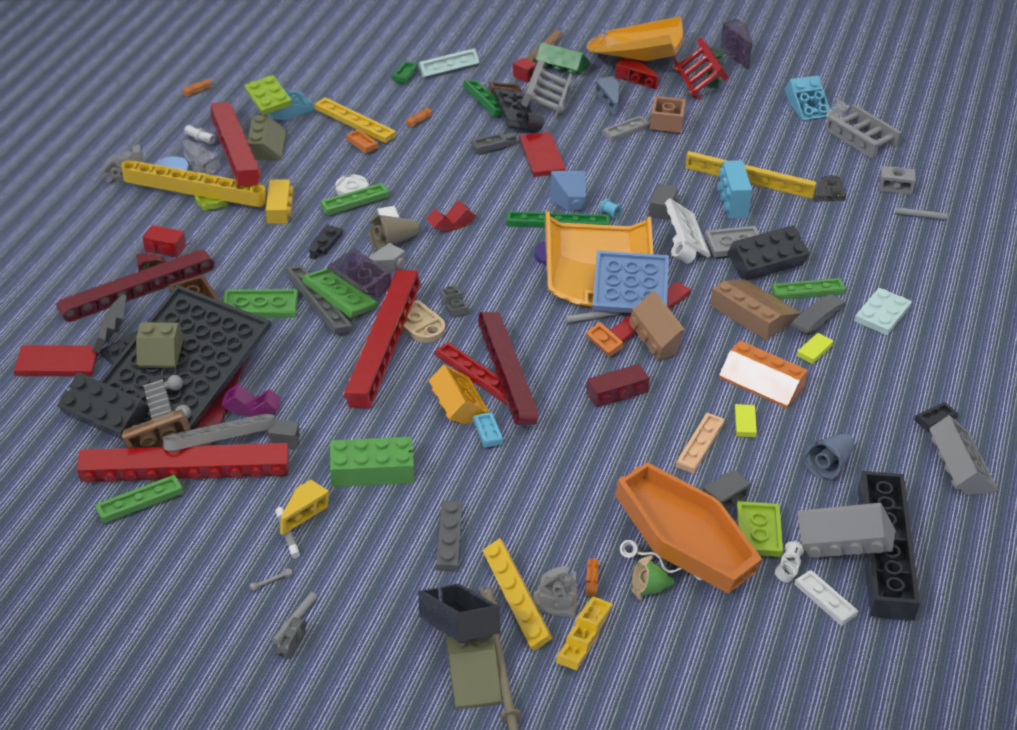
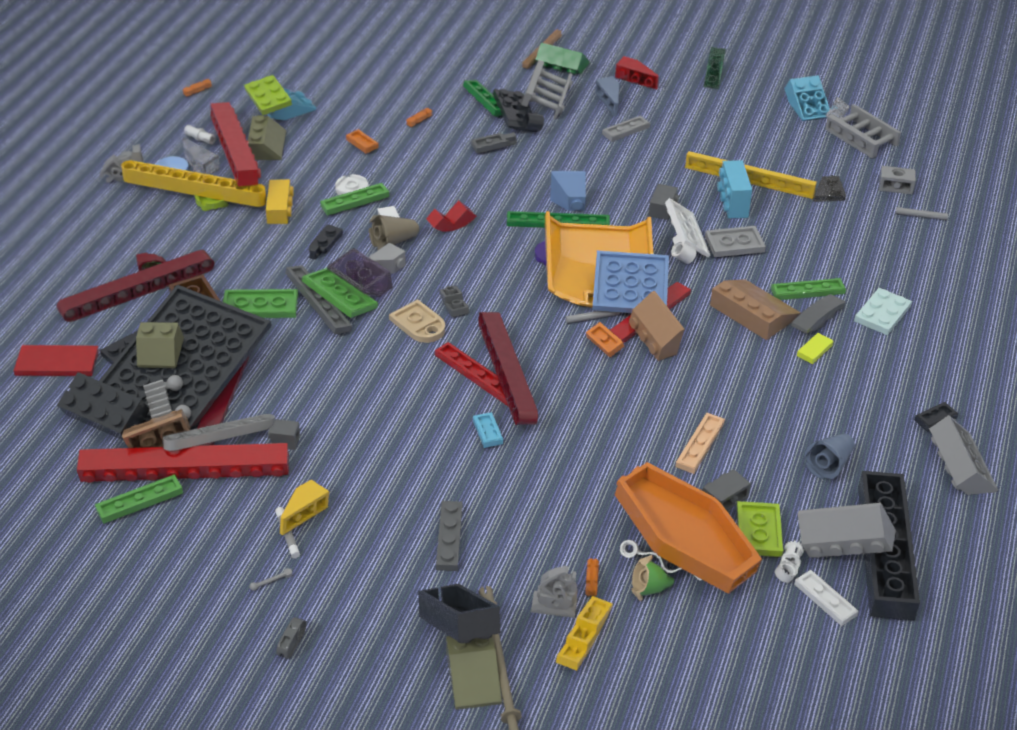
(110, 323): dark grey slope -> none
(164, 241): red brick -> none
(244, 403): magenta brick -> none
(300, 611): light grey bar -> none
(355, 120): yellow plate -> none
(371, 461): bright green piece -> none
(382, 339): red brick -> none
(405, 72): green plate -> none
(448, 63): light aqua plate -> none
(457, 395): light orange slope -> none
(509, 87): reddish brown plate -> none
(517, 595): yellow plate -> none
(523, 69): red brick -> none
(541, 153): red tile -> none
(610, 208): medium azure bush -> none
(617, 385): dark red brick -> none
(642, 41): light orange windscreen -> none
(667, 114): nougat brick -> none
(713, 64): red fence -> none
(737, 41): clear purple slope -> none
(745, 420): neon yellow tile -> none
(763, 374): slope -> none
(768, 253): black piece -> none

